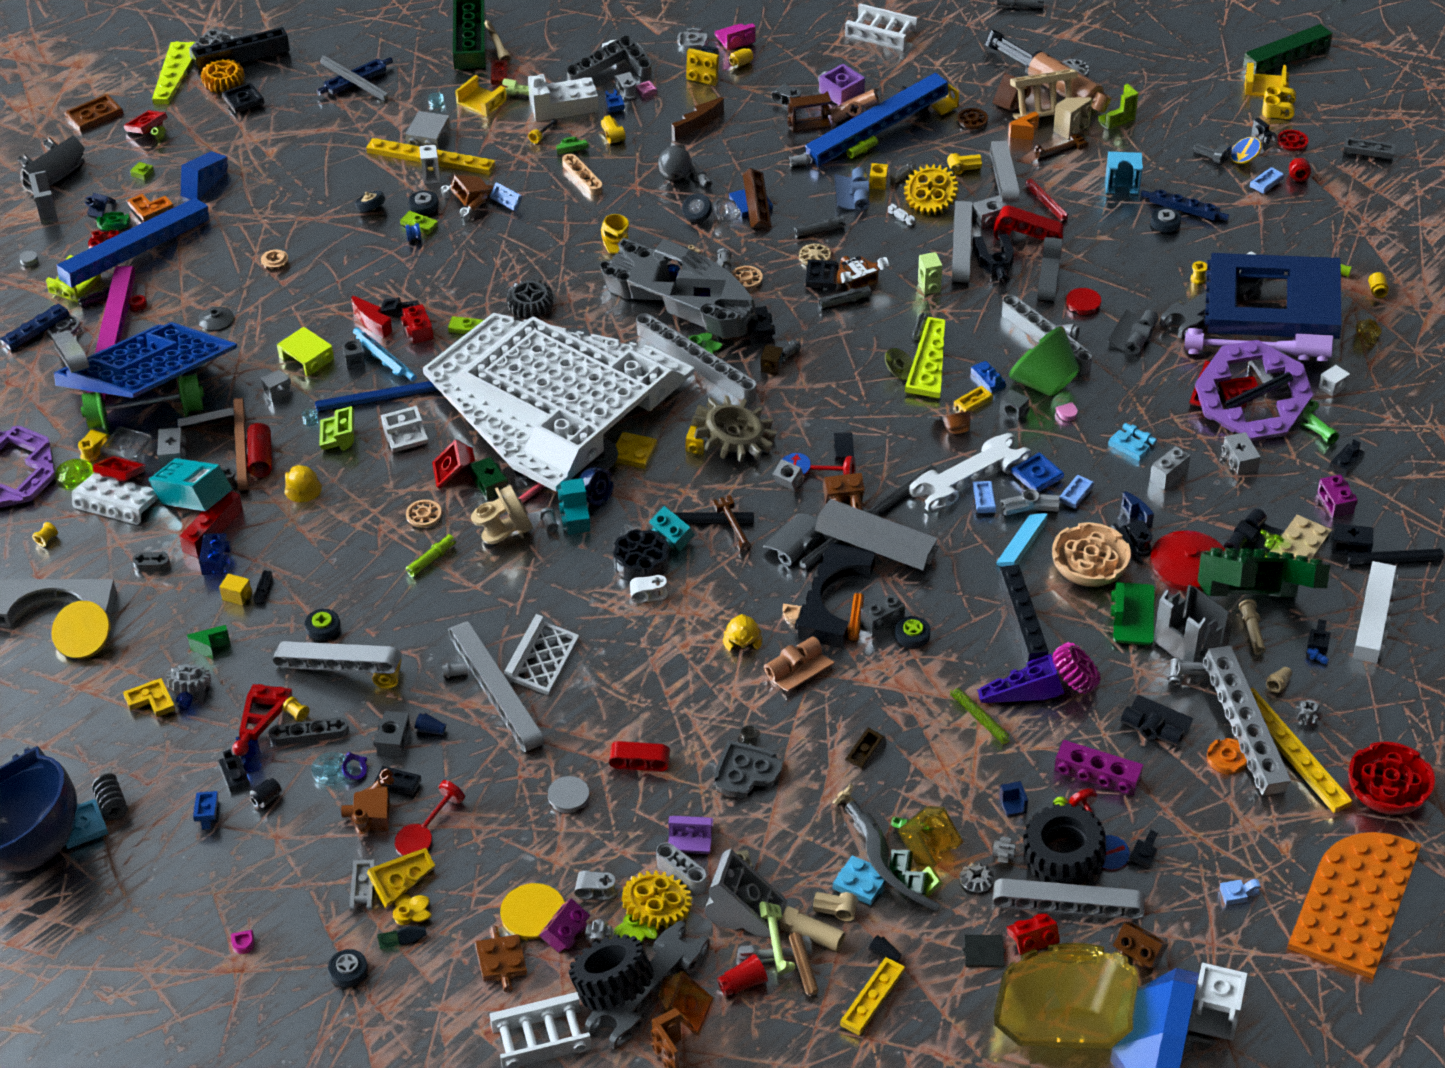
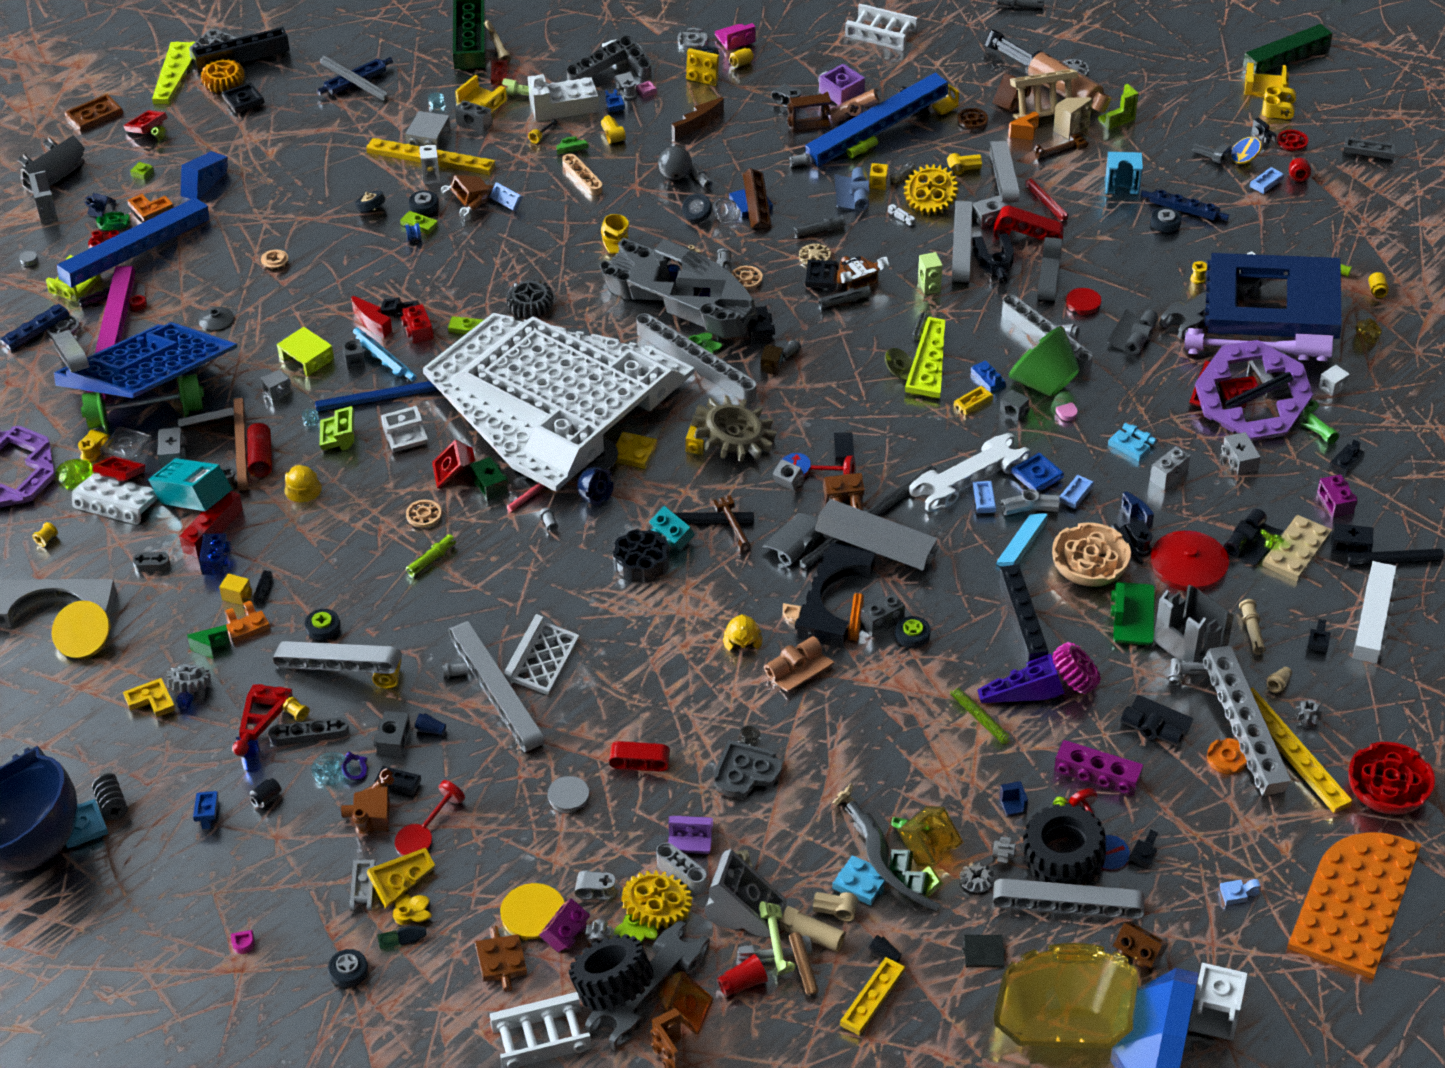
(233, 771): black plate -> none
(247, 626): none -> orange plate
(473, 116): none -> dark grey brick
(496, 529): tan piece -> none
(574, 506): teal brick -> none
(646, 589): white piece -> none
(866, 748): dark brown slope -> none
(957, 422): dark orange piece -> none
(1034, 933): red bracket -> none
(1259, 572): dark green wedge -> none
(1314, 654): blue piece -> none

